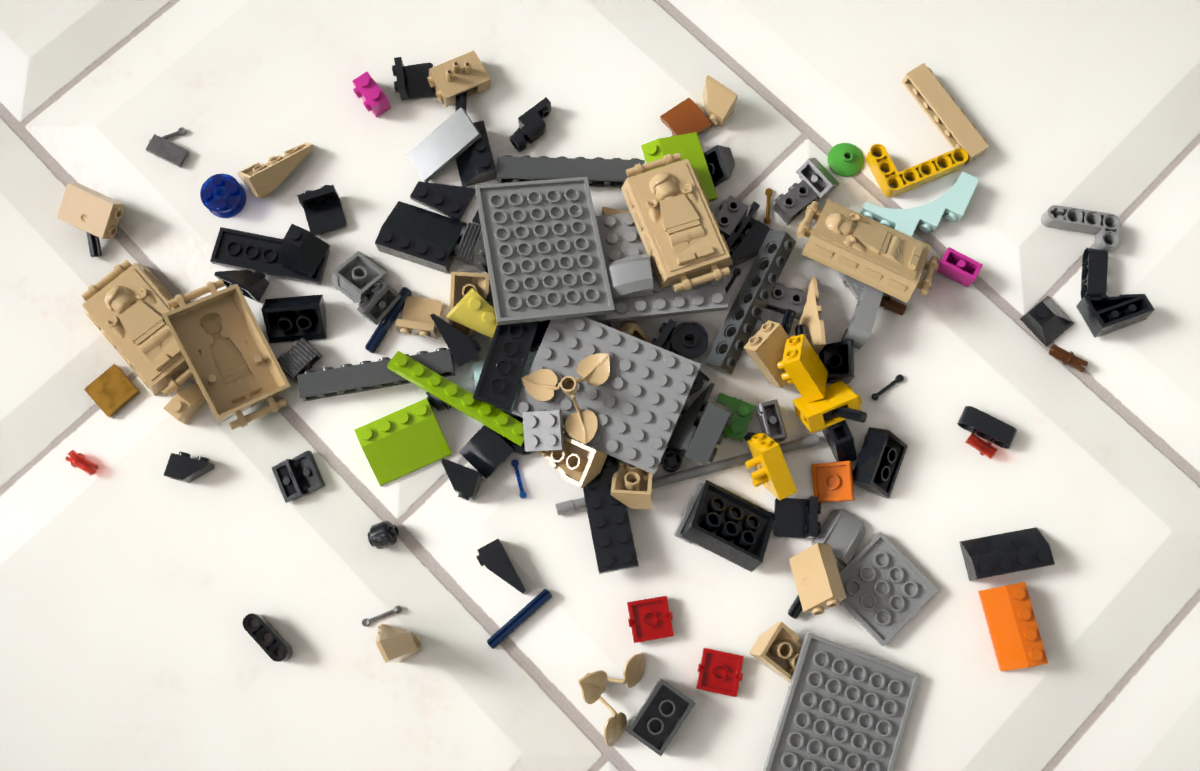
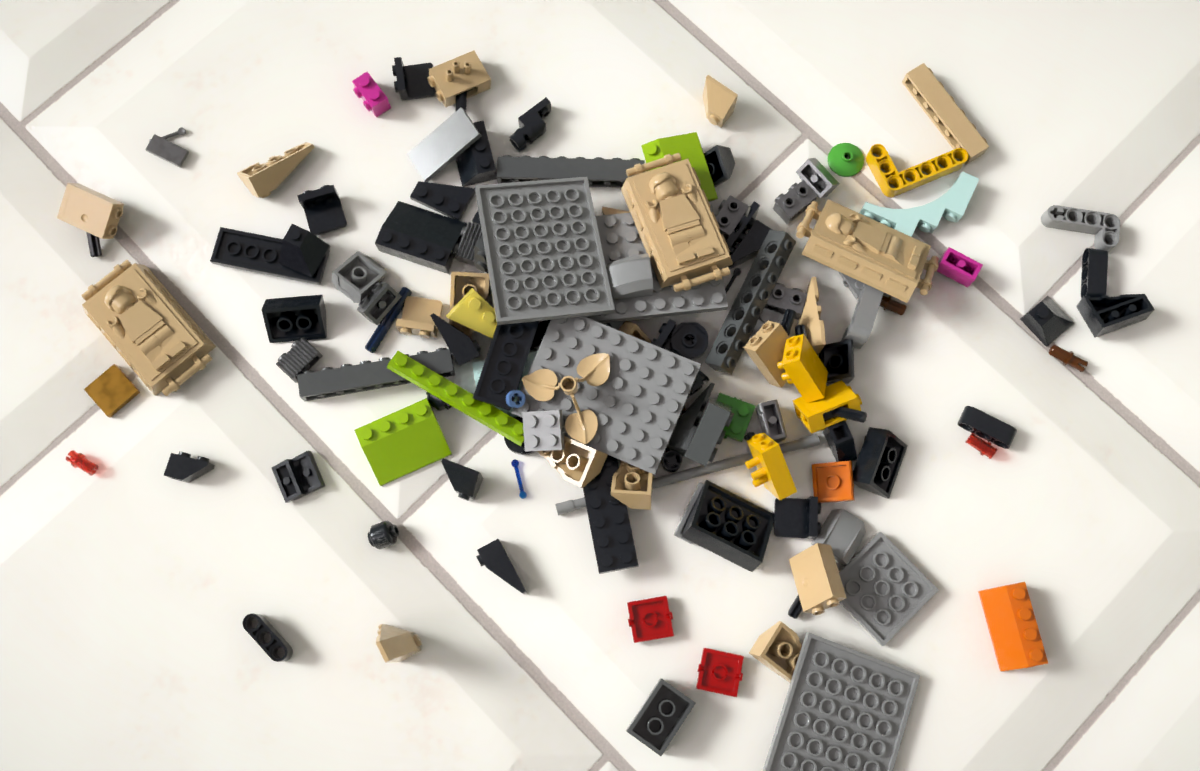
(186, 403): tan slope -> none
(223, 195): clear blue wheel -> none
(227, 352): tan piece -> none
(250, 283): black slope -> none
(366, 622): flat silver hinge -> none
(487, 451): black slope -> none
(518, 393): none -> medium blue bush
(519, 618): dark blue axle -> none
(594, 685): tan plant -> none
(686, 119): dark orange slope -> none
(768, 193): pearl gold hinge -> none
(899, 378): black hinge -> none
(1006, 553): black slope -> none

